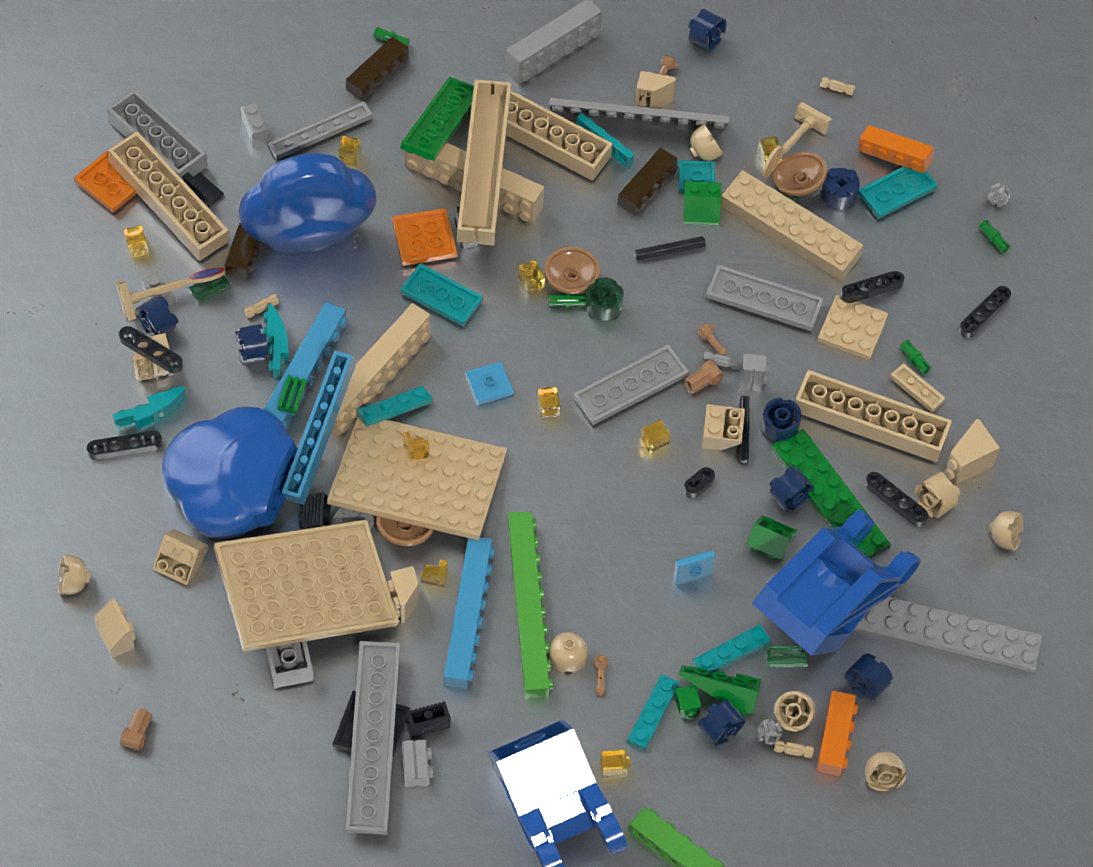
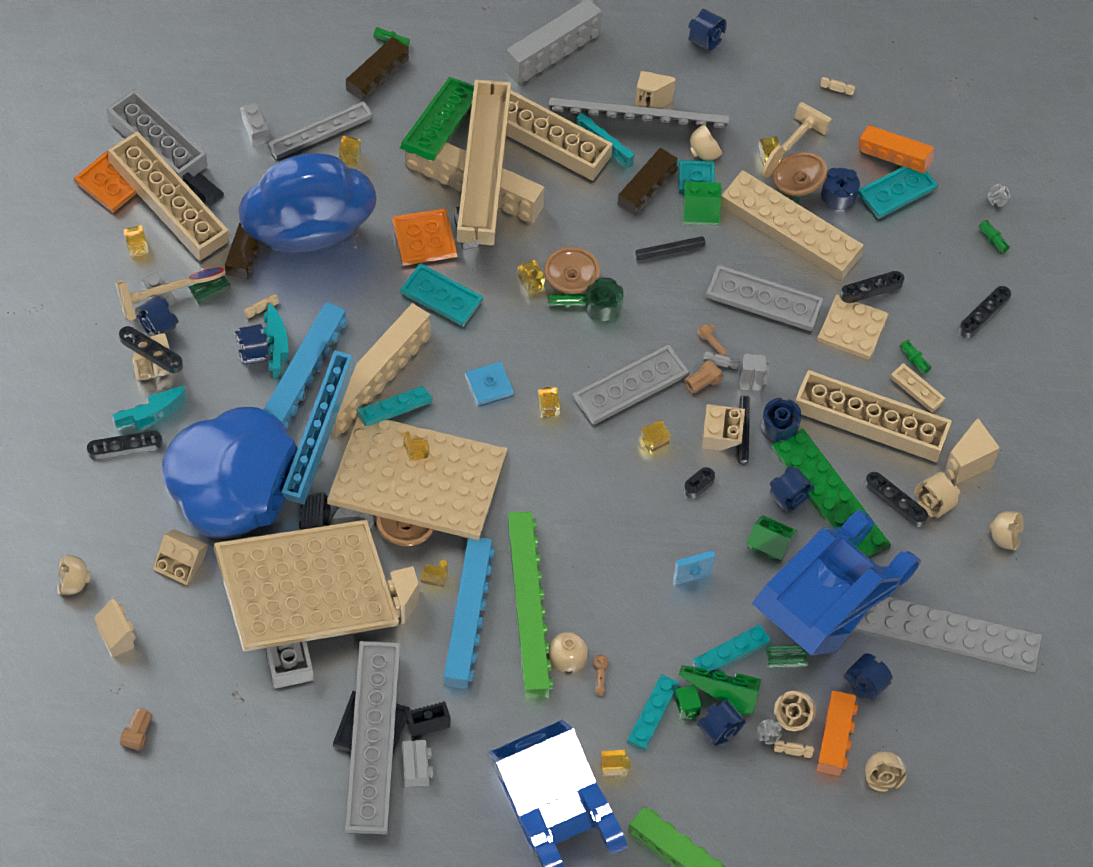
(296, 381): green tile -> none
(667, 63): medium nougat piece -> none

